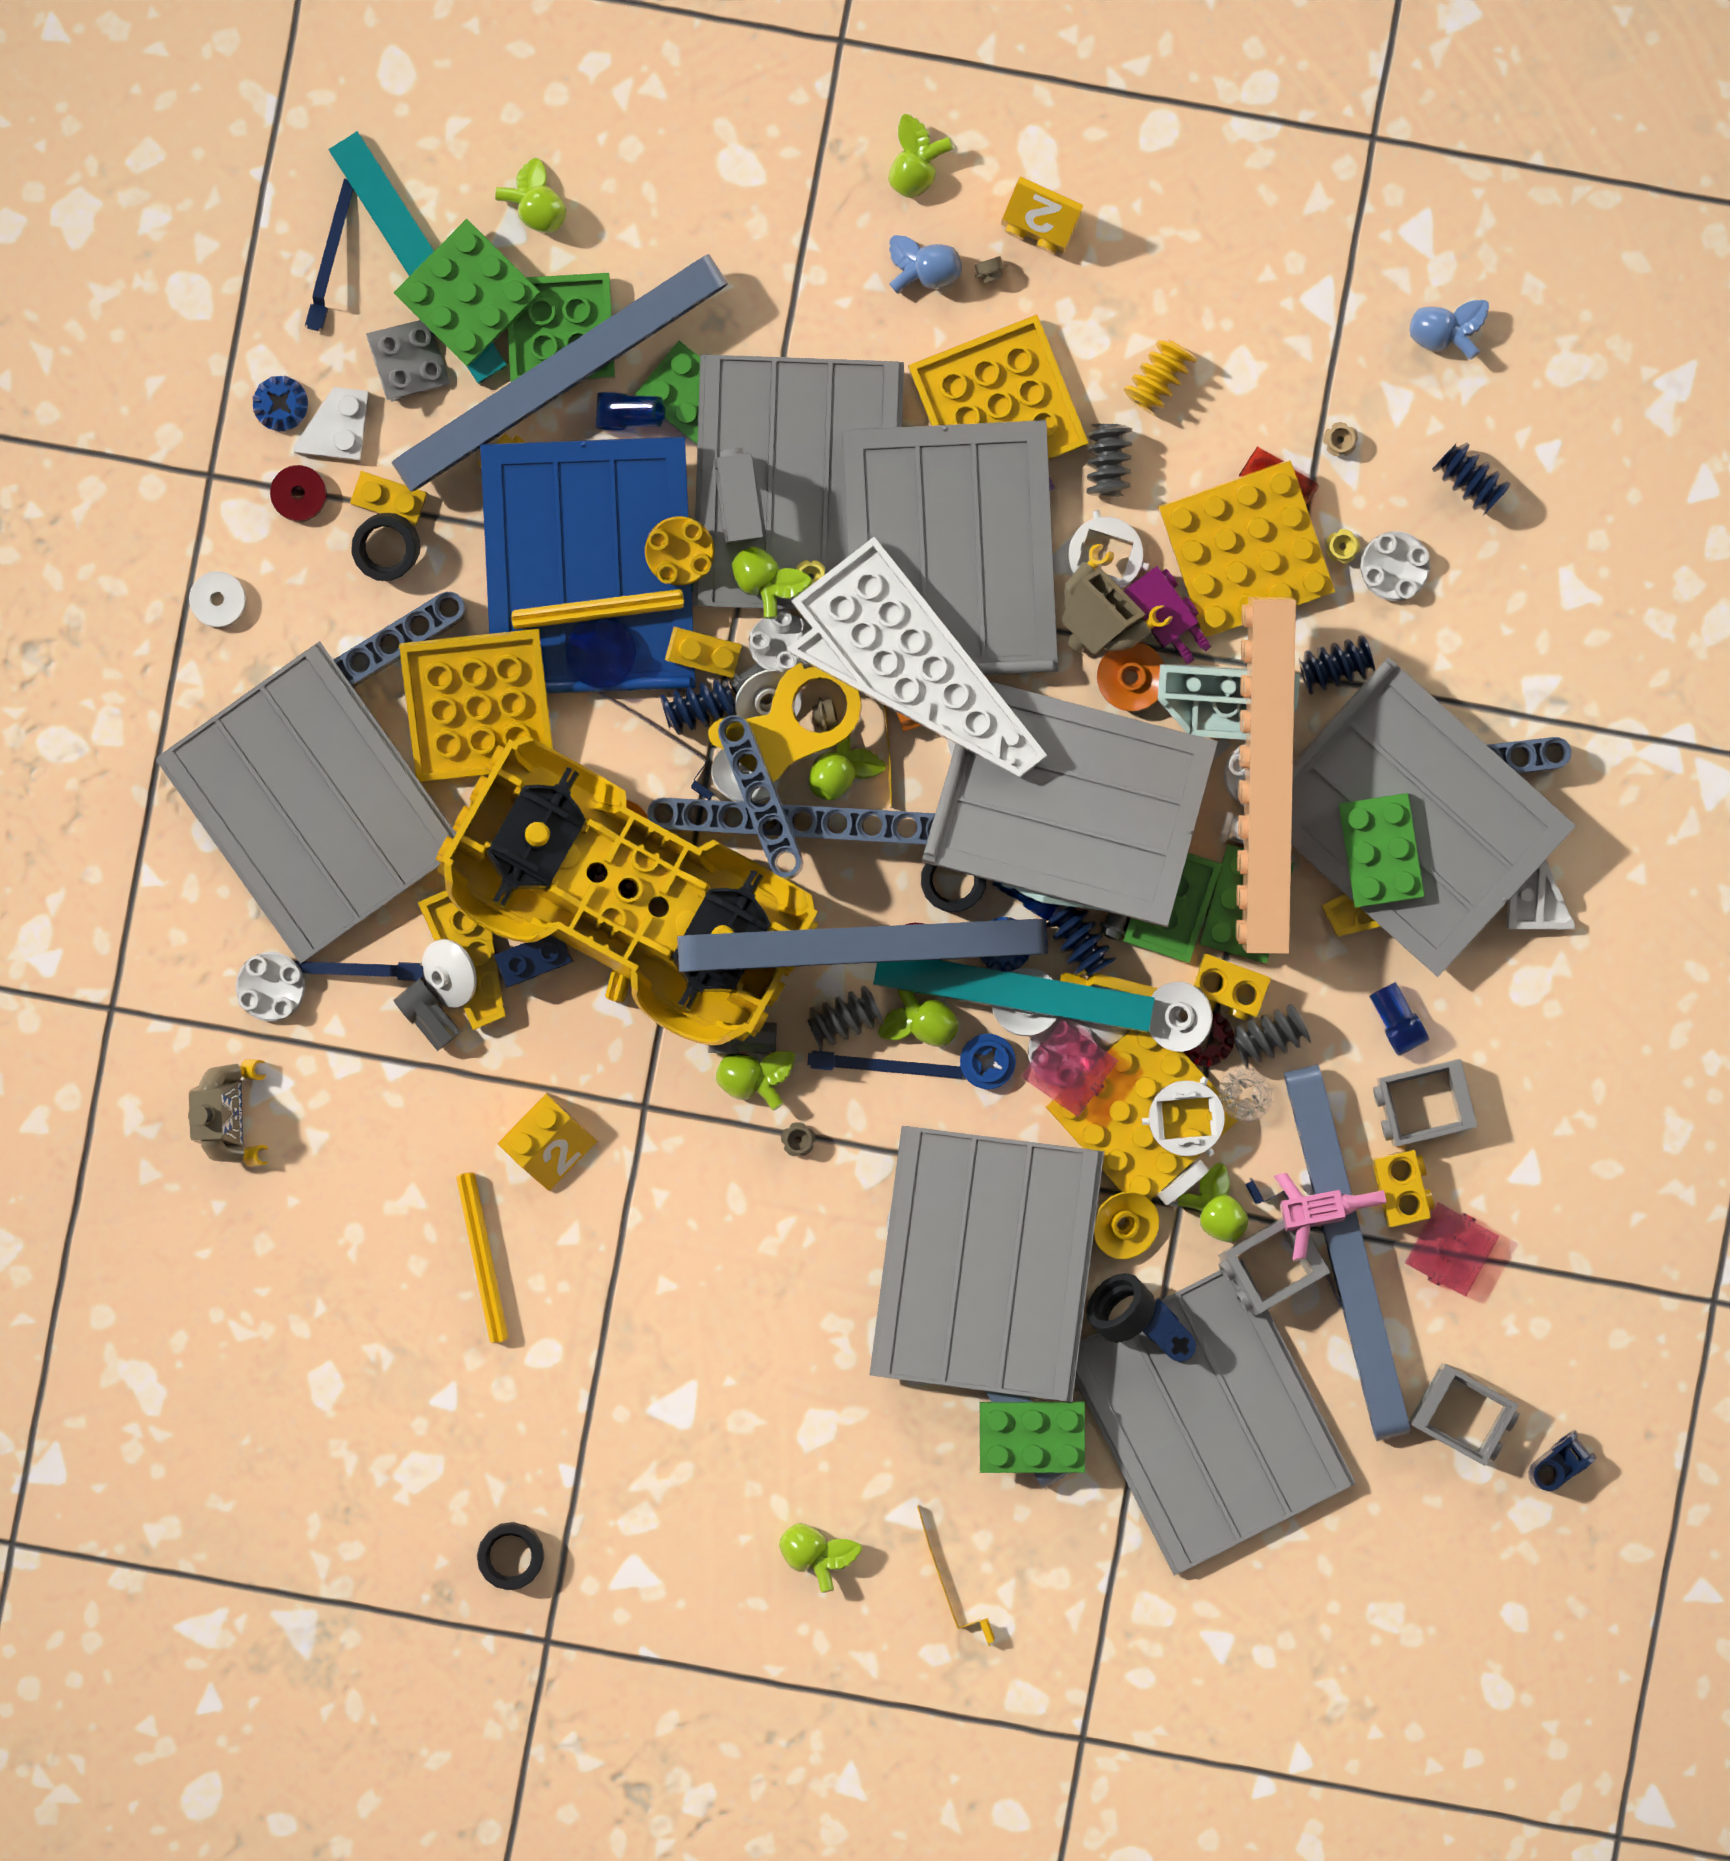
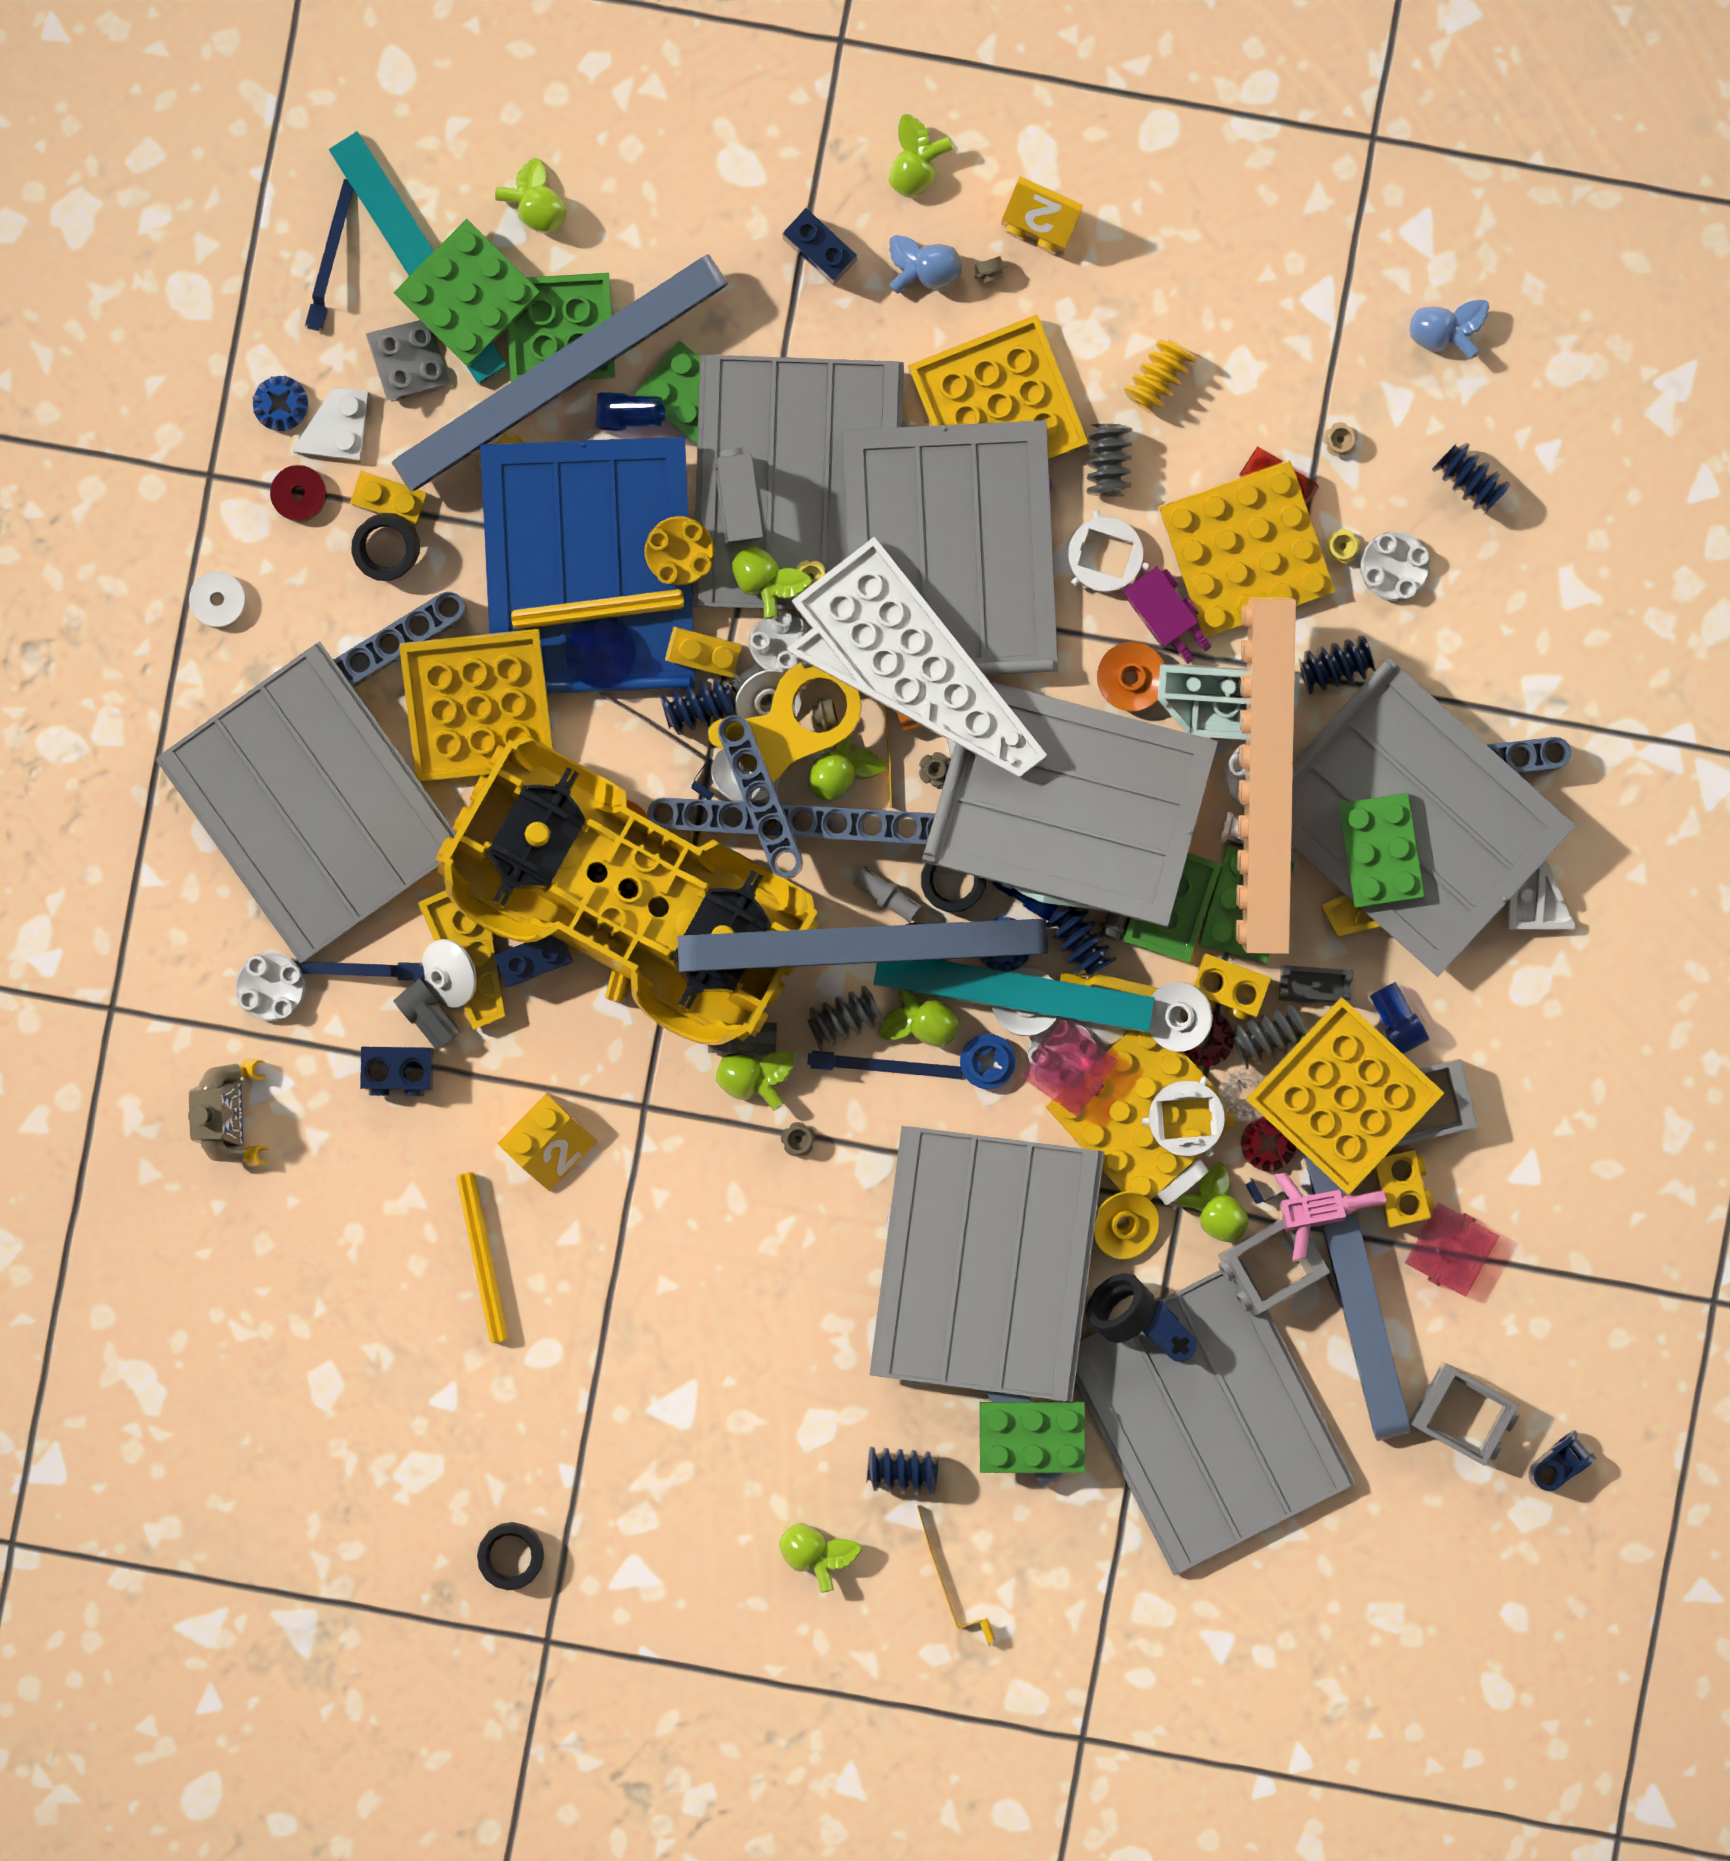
(396, 1059): none -> dark blue brick
(819, 246): none -> dark blue brick
(887, 894): none -> light grey pin
(902, 1471): none -> dark blue piece
(926, 773): none -> dark tan plate
(1101, 611): dark tan torso -> none
(1265, 1160): none -> dark red gear
(1314, 984): none -> dark grey hinge
(1344, 1096): none -> yellow plate

